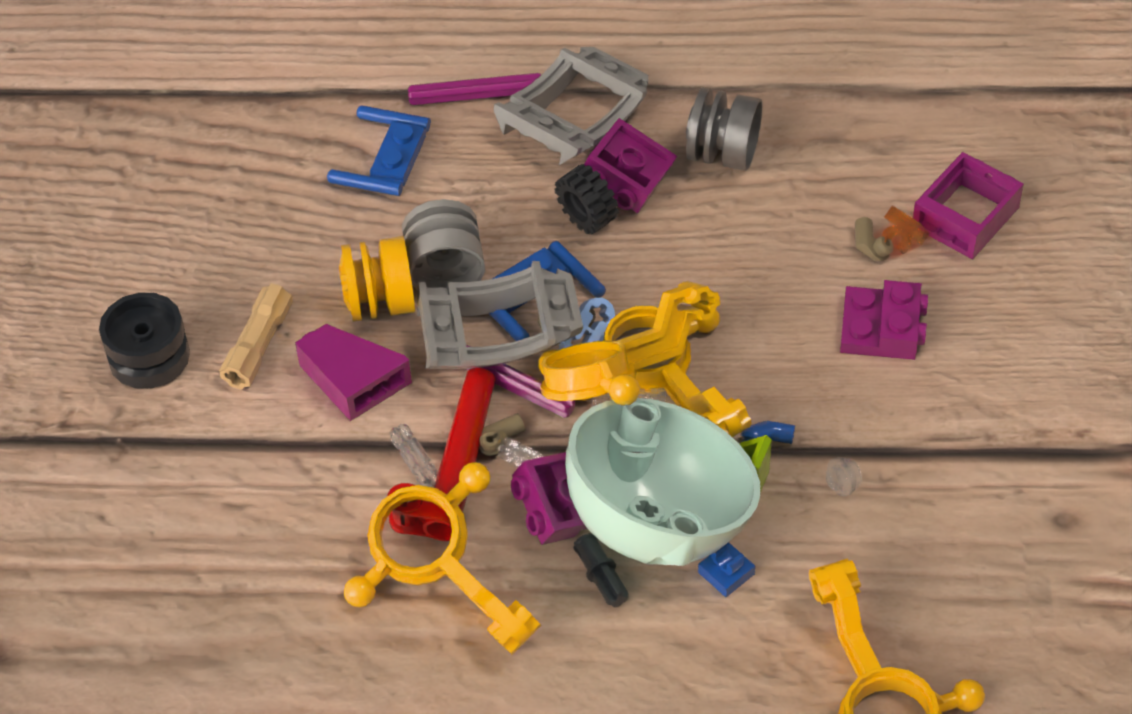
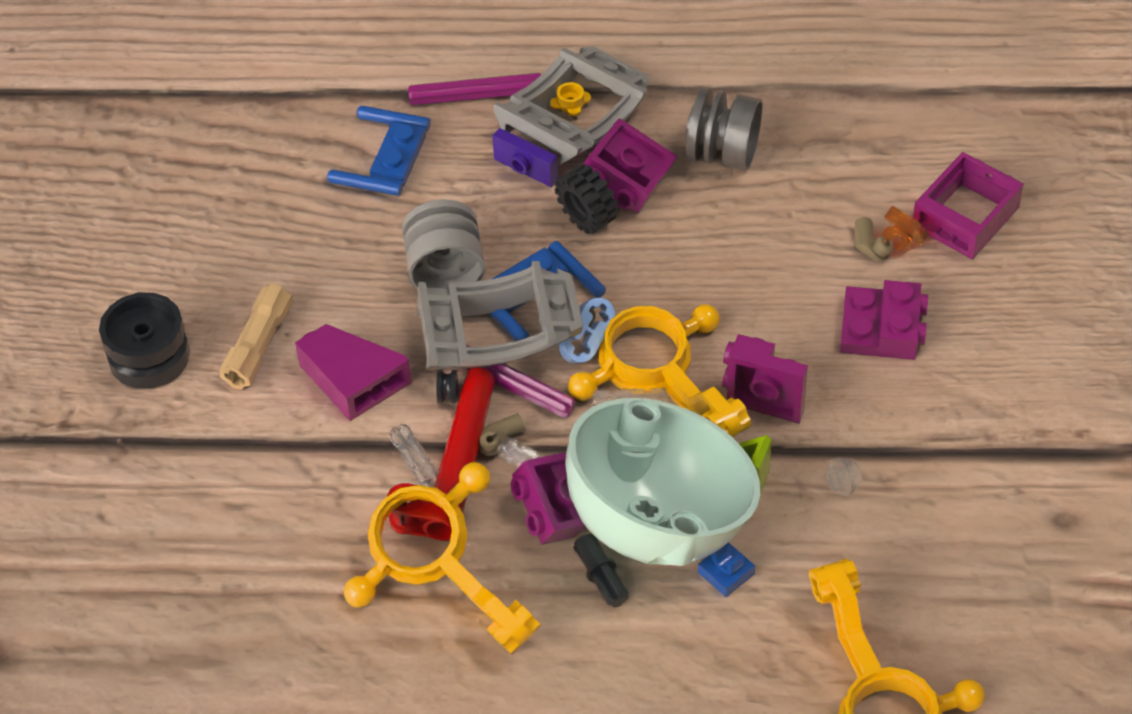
(377, 278): yellow wheel -> none
(447, 386): none -> black bush
(525, 157): none -> dark purple plate
(570, 98): none -> yellow plate
(611, 366): yellow piece -> none
(764, 381): none -> magenta plate
(776, 431): blue arm -> none

